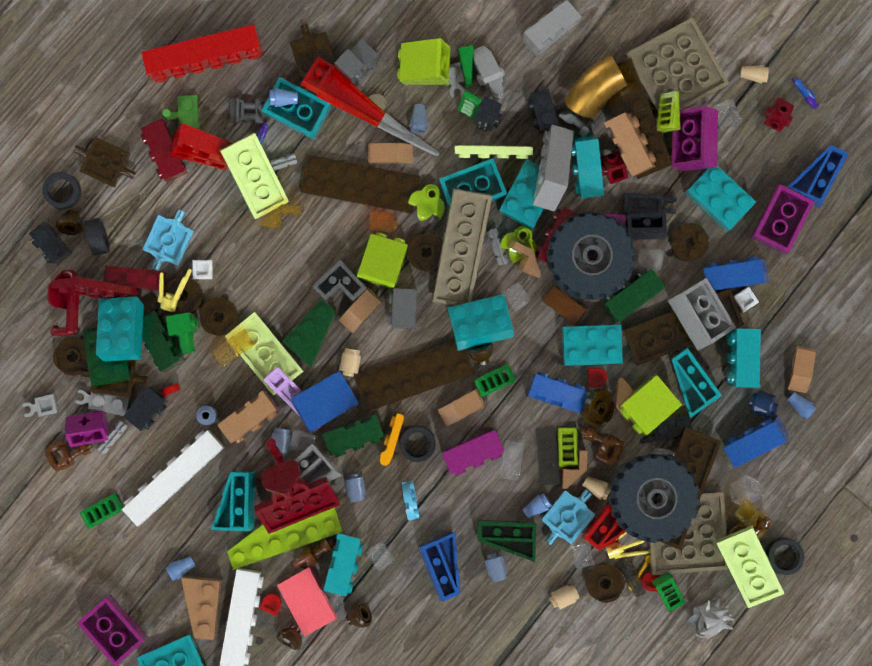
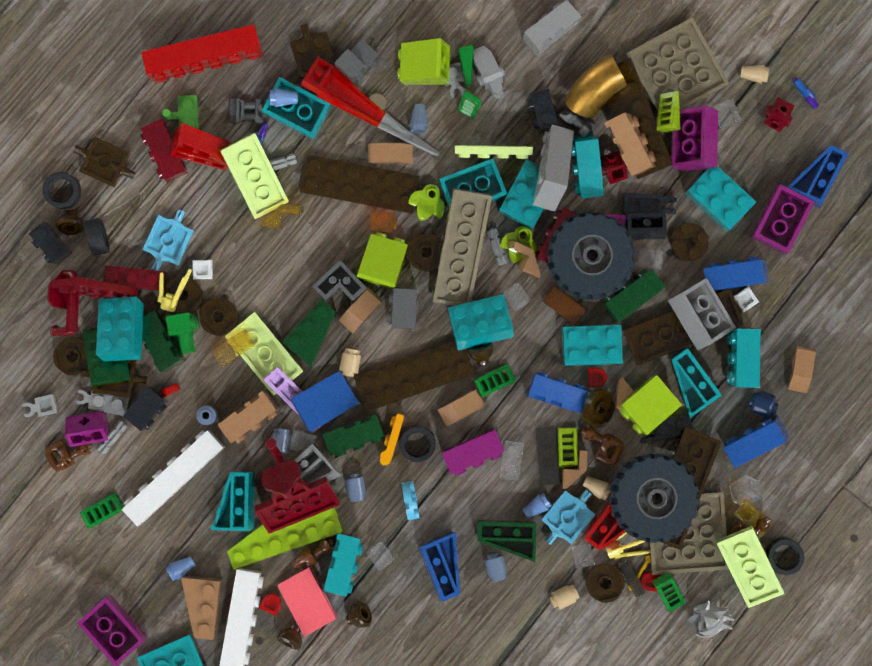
(488, 115): black brick -> none
(801, 405): medium blue cone -> none

